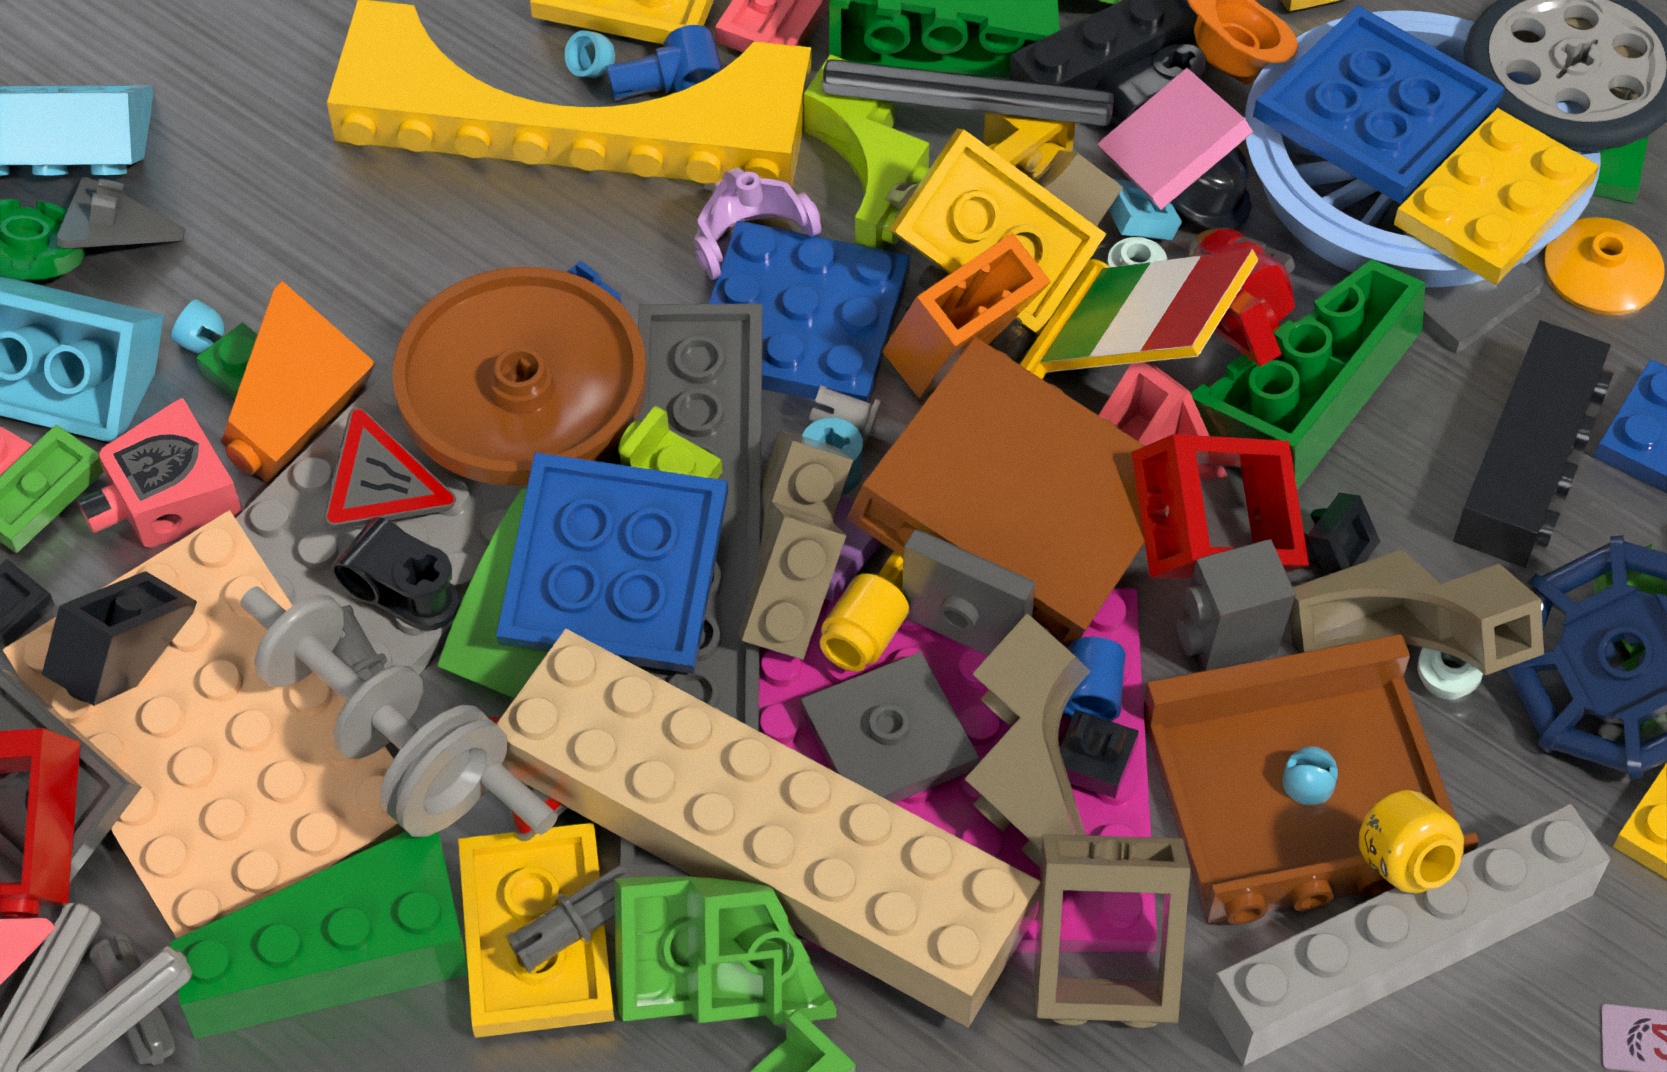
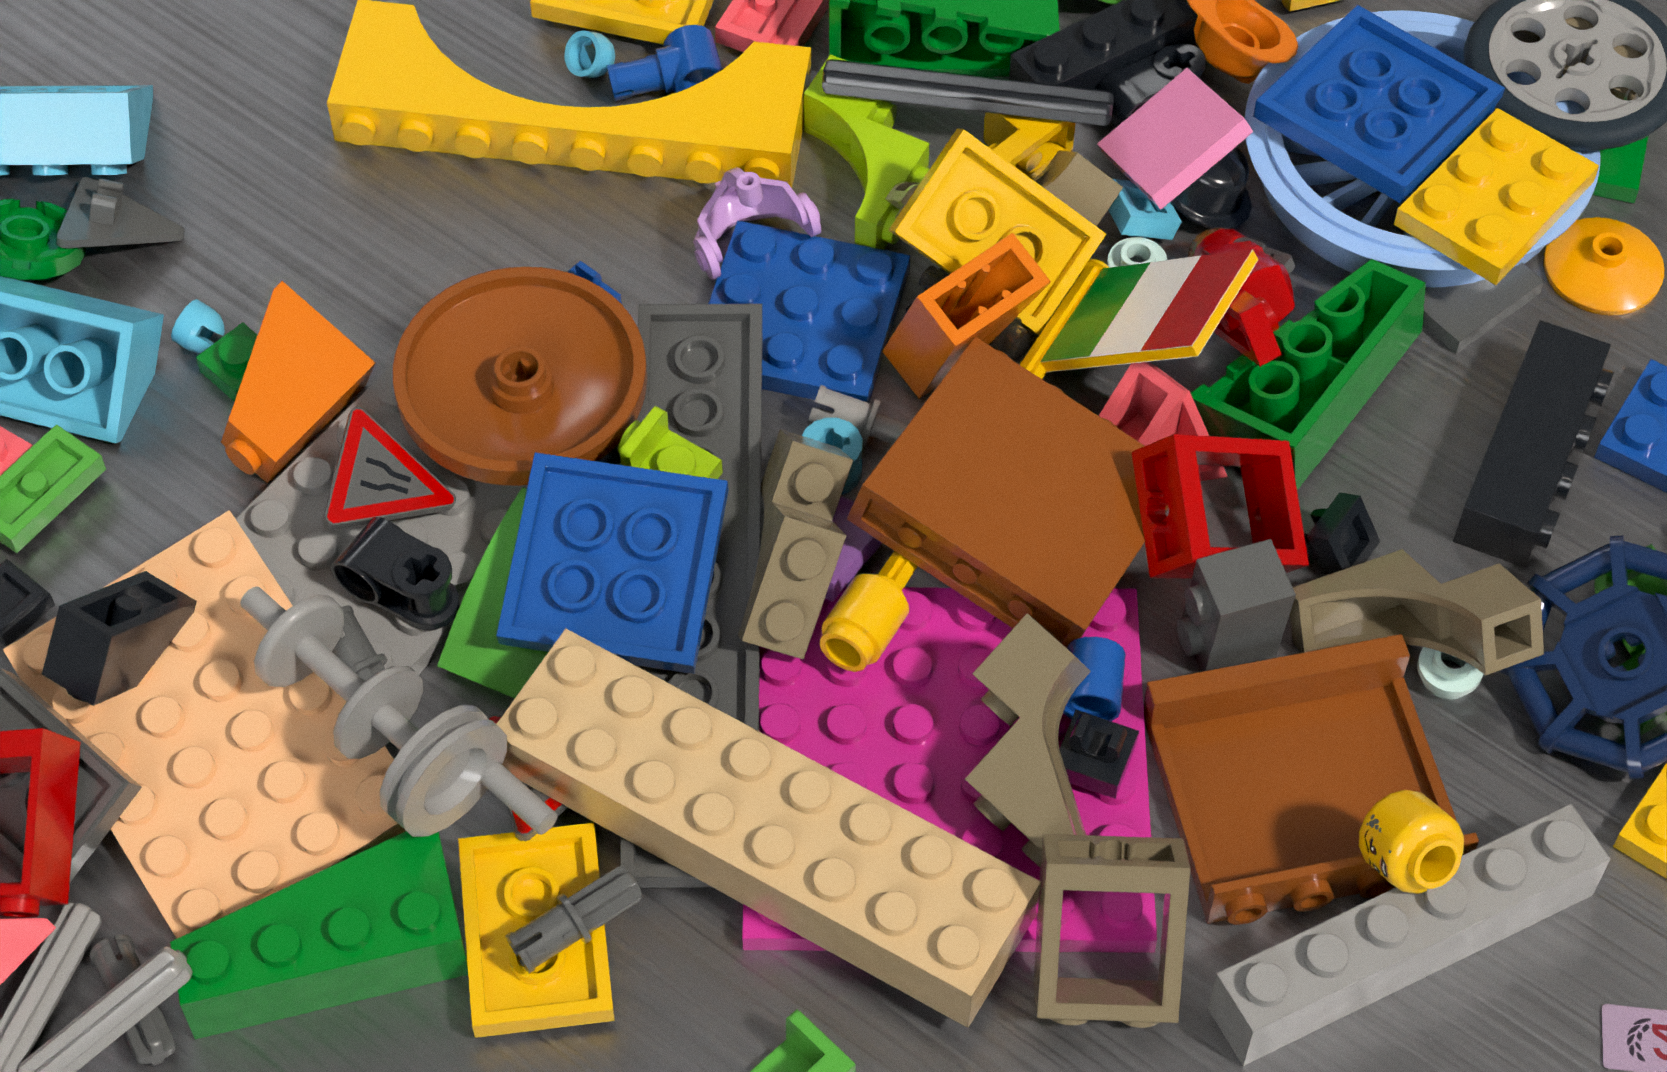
(161, 480): coral torso -> none
(710, 952): bright green slope -> none
(891, 730): dark grey plate -> none
(962, 593): dark grey plate -> none
(1310, 775): medium azure hinge -> none

